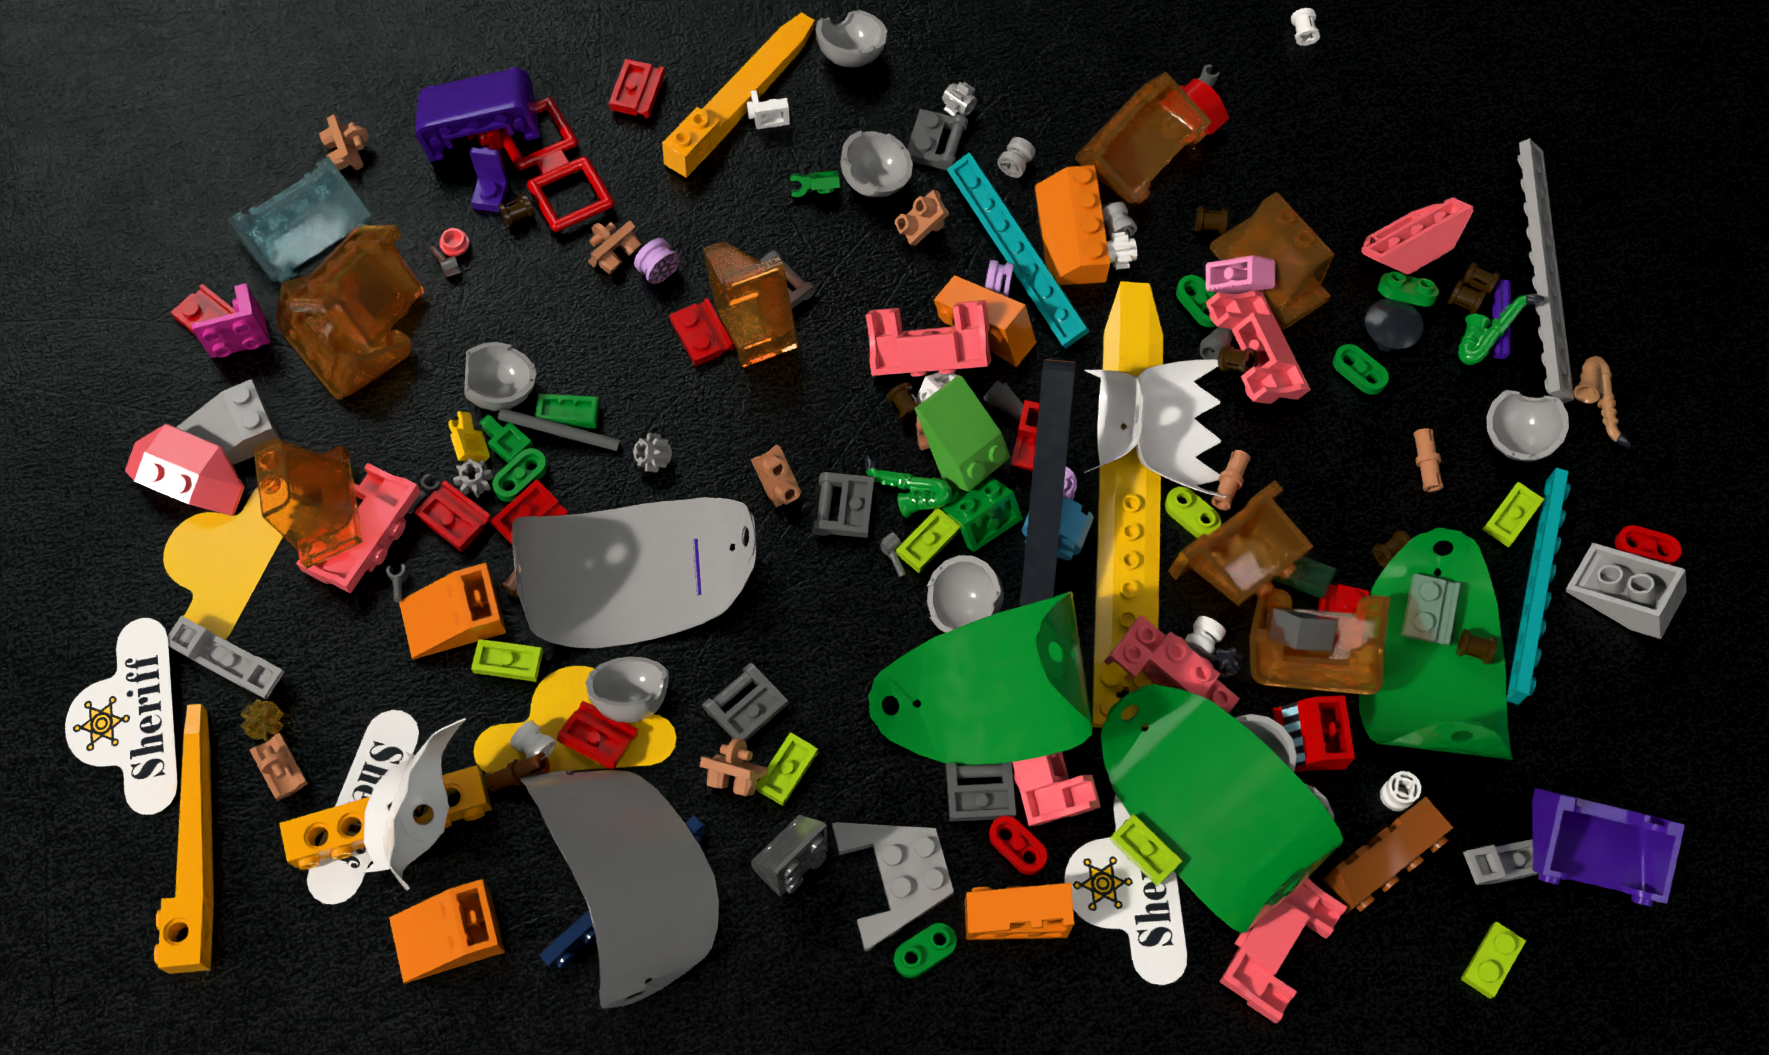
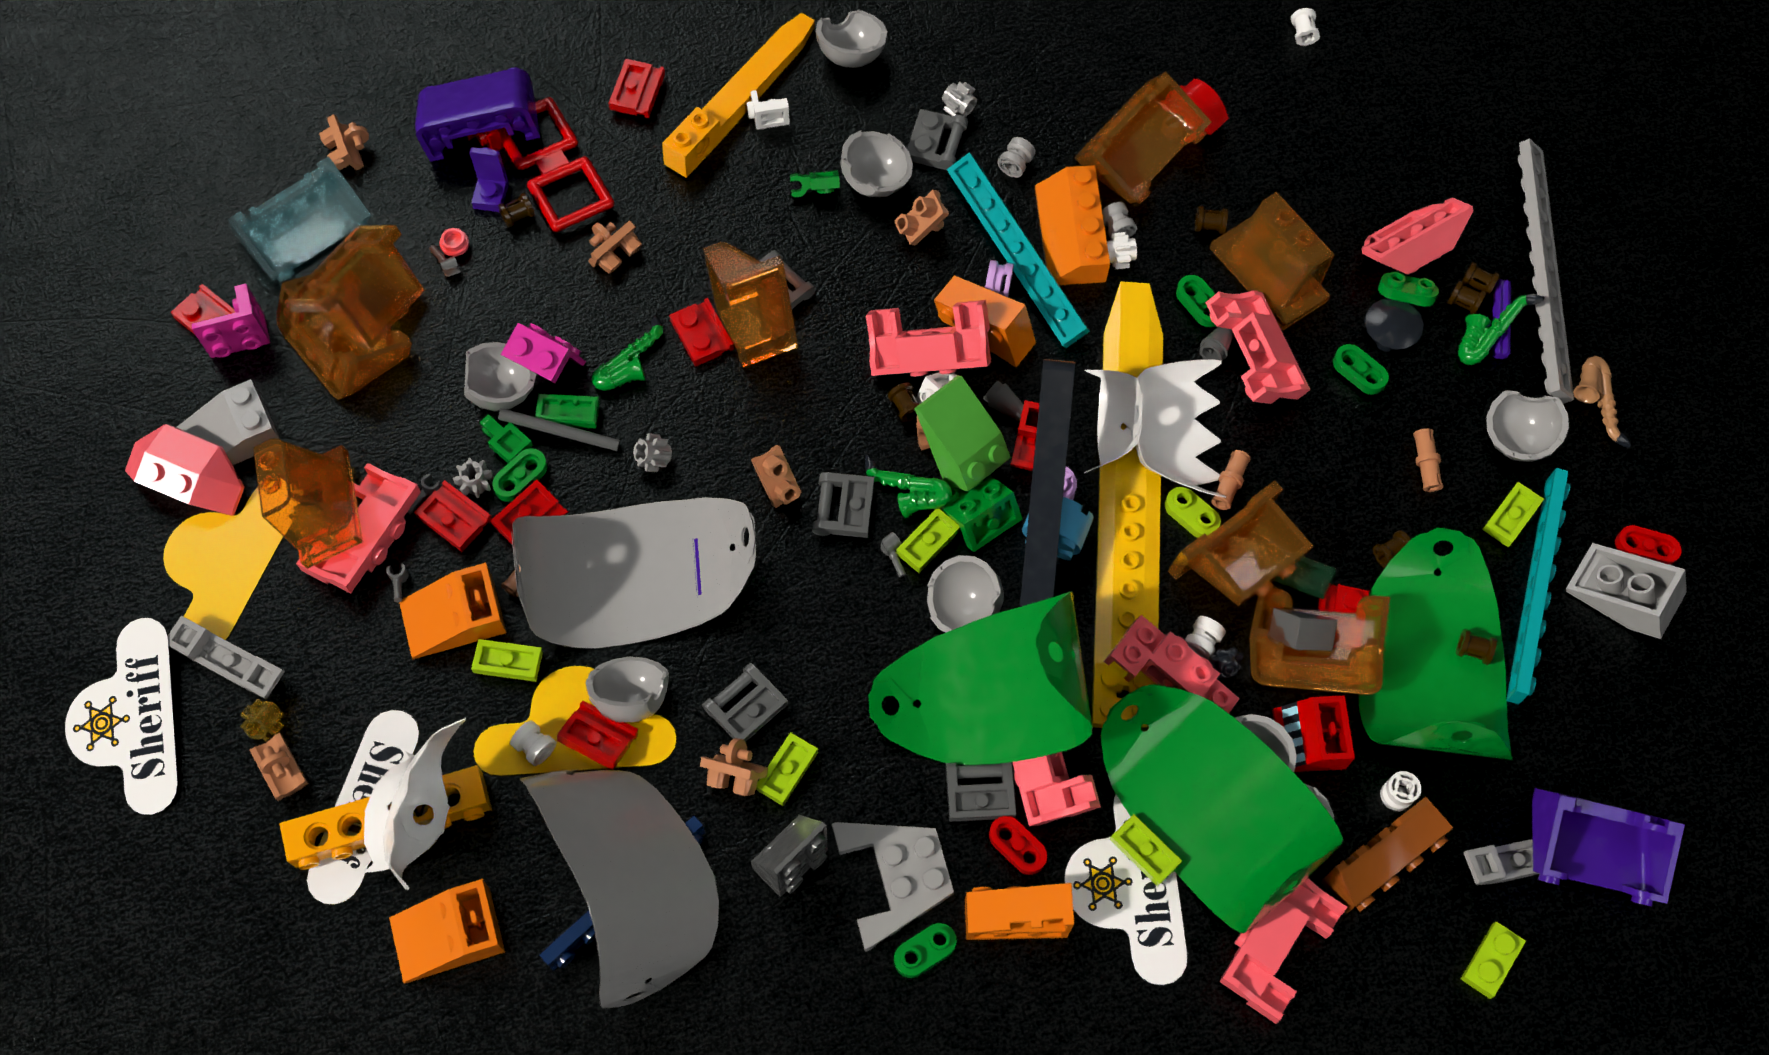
(194, 876): light orange piece -> none
(466, 440): yellow plate -> none
(516, 769): reddish brown pin -> none
(540, 351): none -> dark pink bracket
(627, 365): none -> green piece
(657, 260): lavender wheel -> none
(1206, 77): dark grey hand -> none
(1237, 359): dark brown bush -> none
(1240, 275): bright pink brick -> none
(1430, 609): sand green plate -> none

